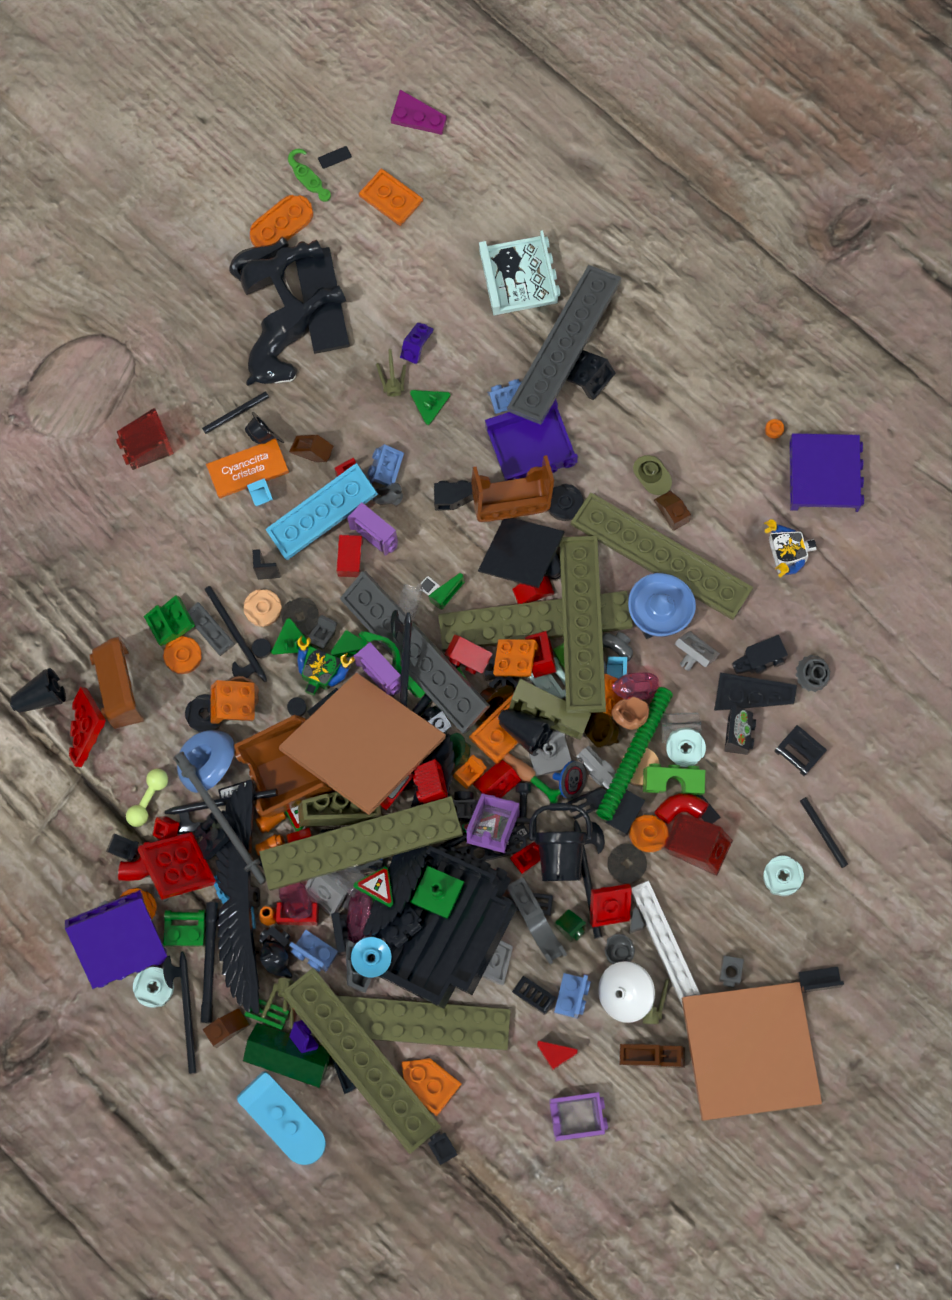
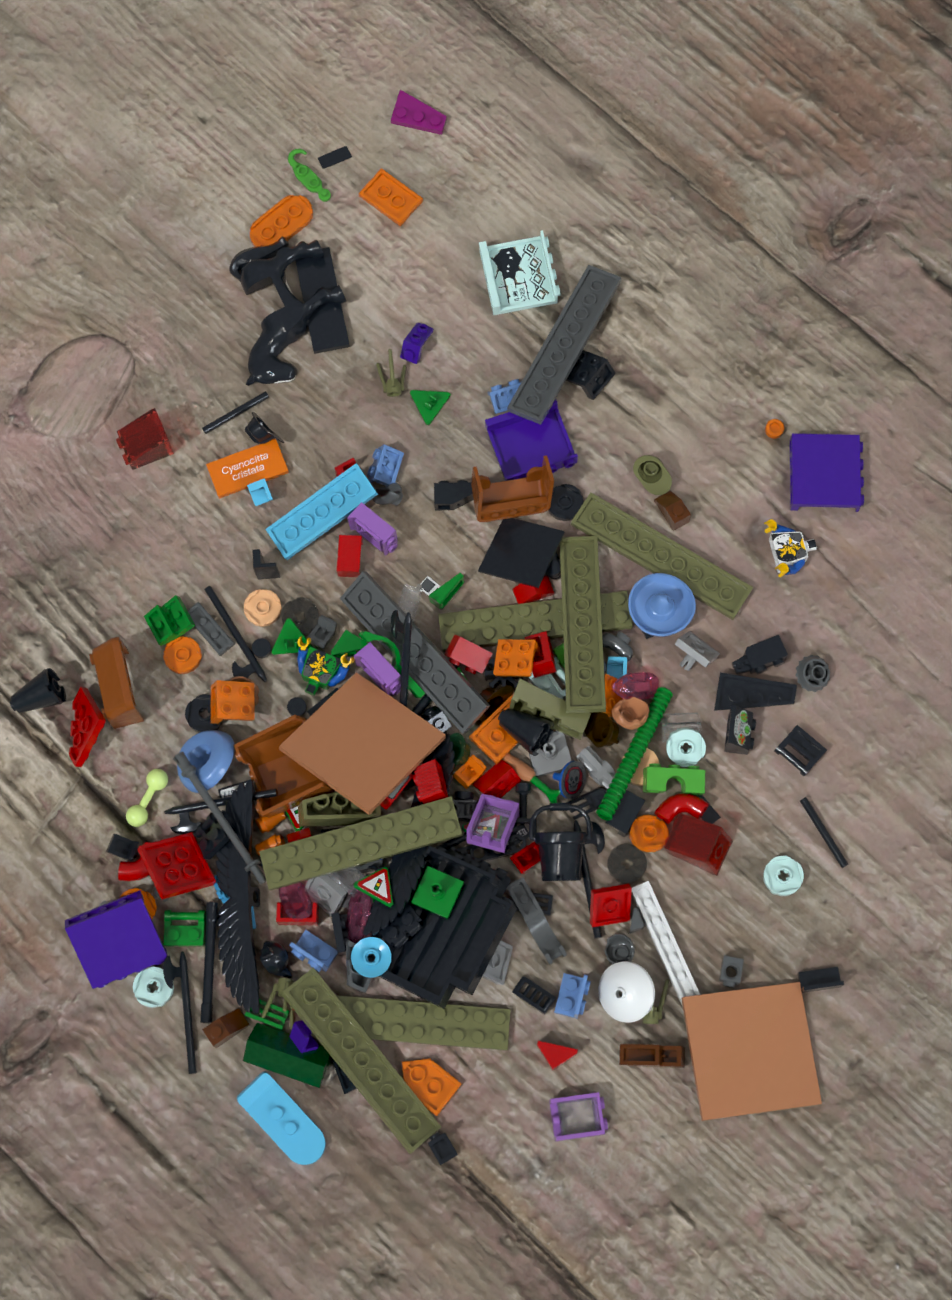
(165, 827): red slope -> none
(271, 918): orange cone -> none
(280, 936): black bracket -> none
(312, 448): reddish brown slope -> none
(571, 925): dark green slope -> none

